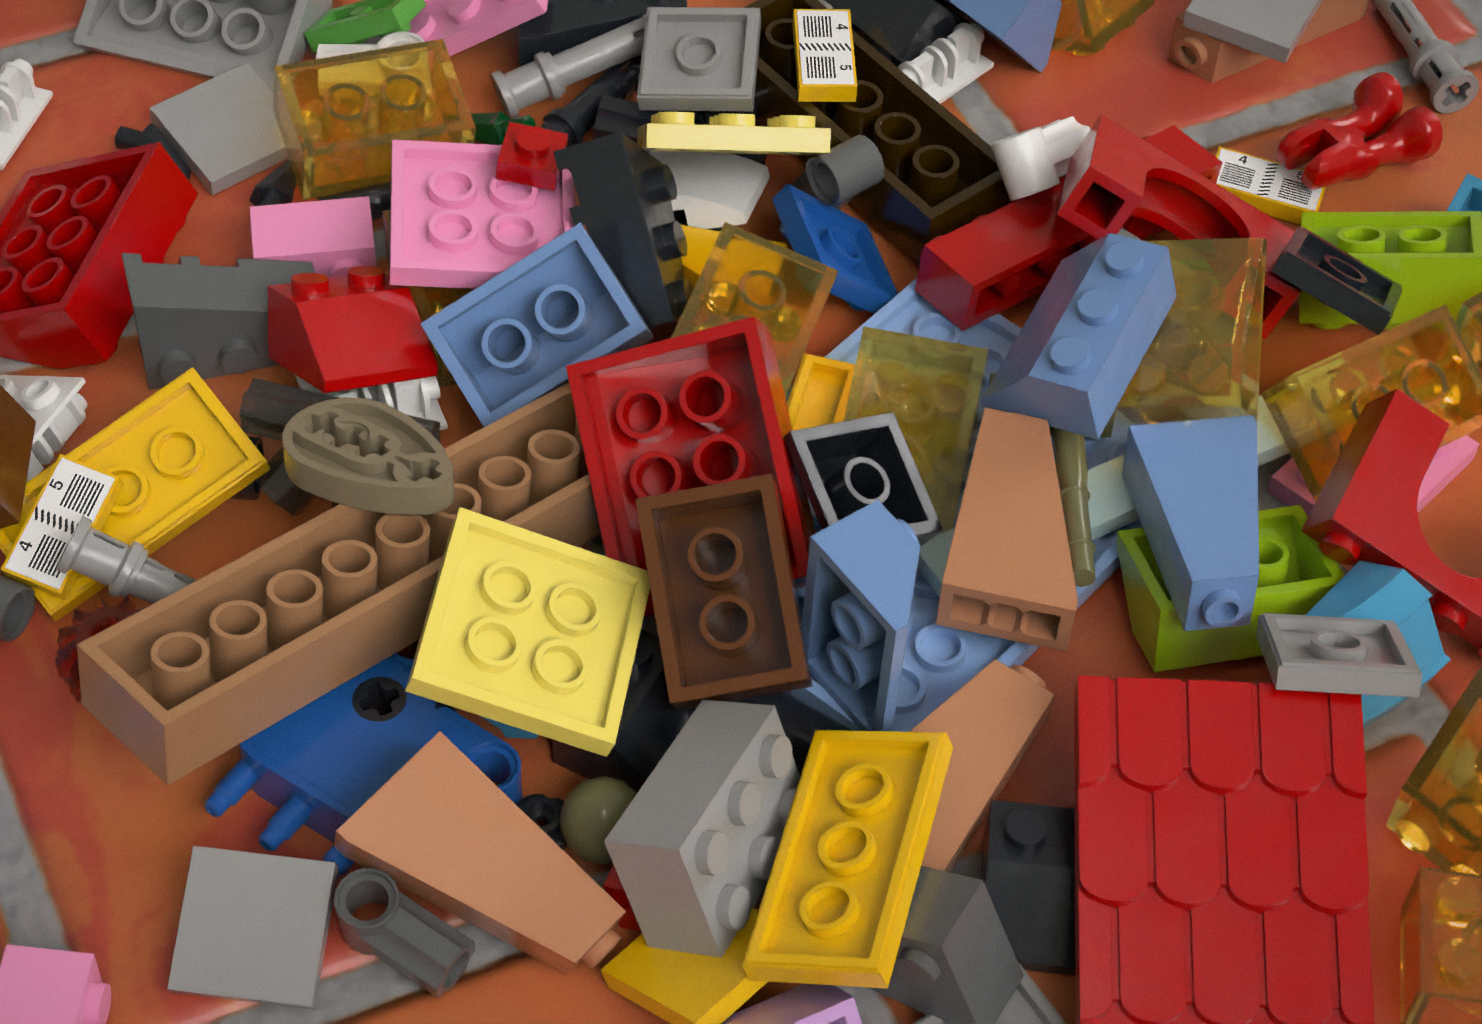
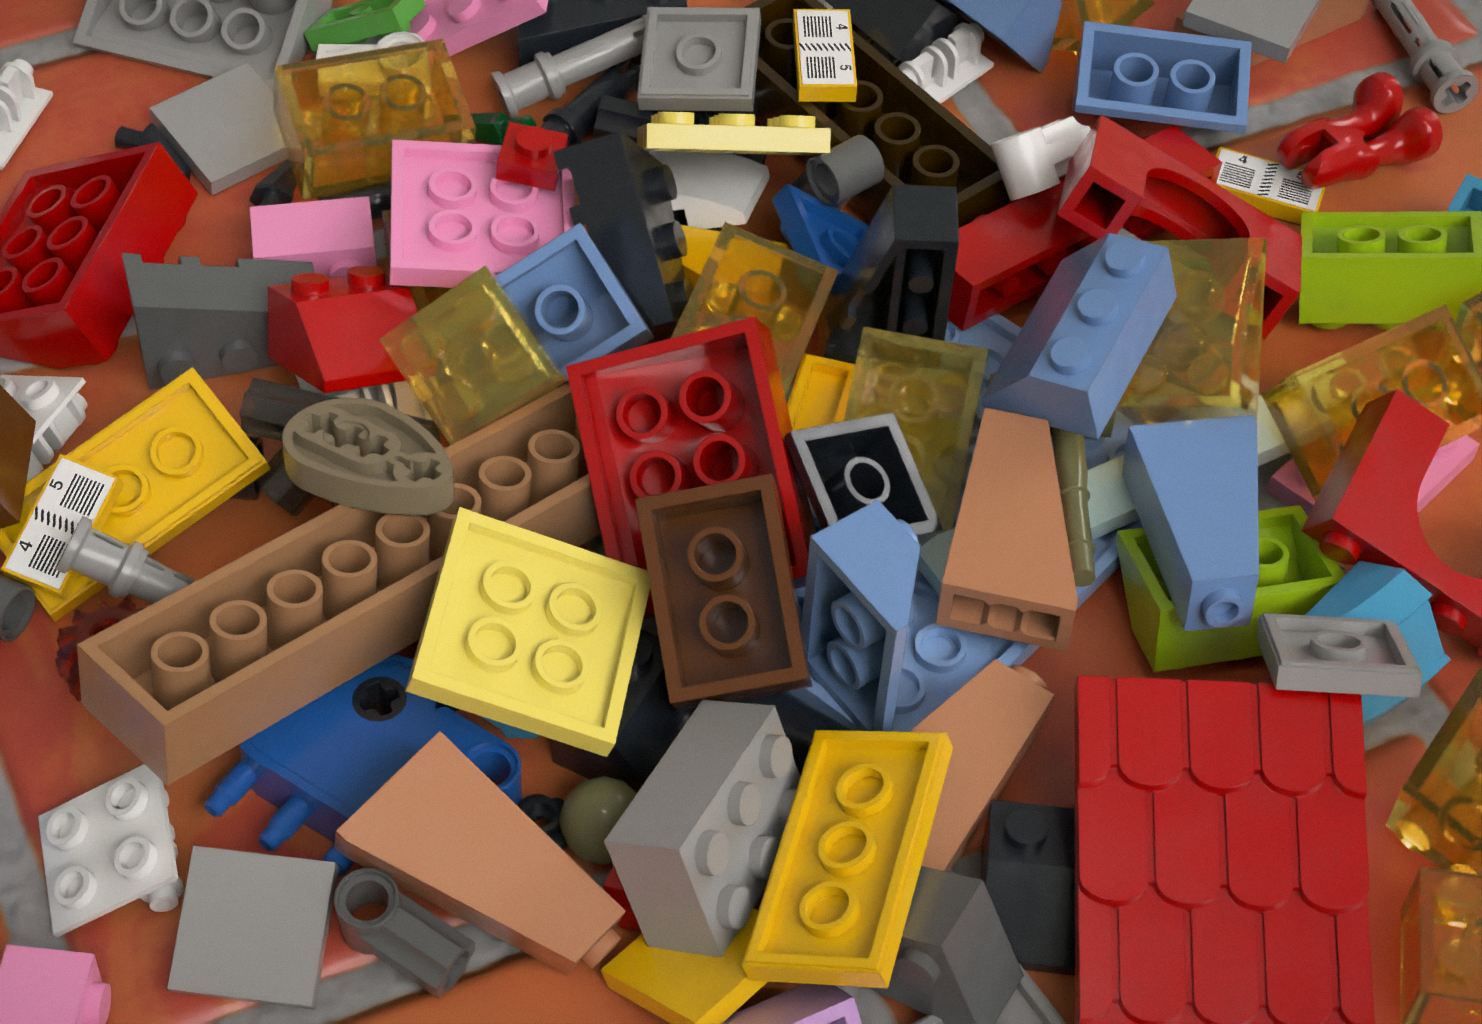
(110, 851): none -> white hinge
(472, 356): none -> clear yellow brick
(897, 273): none -> black wedge
(1163, 77): none -> medium blue slope
(1338, 280): black plate -> none

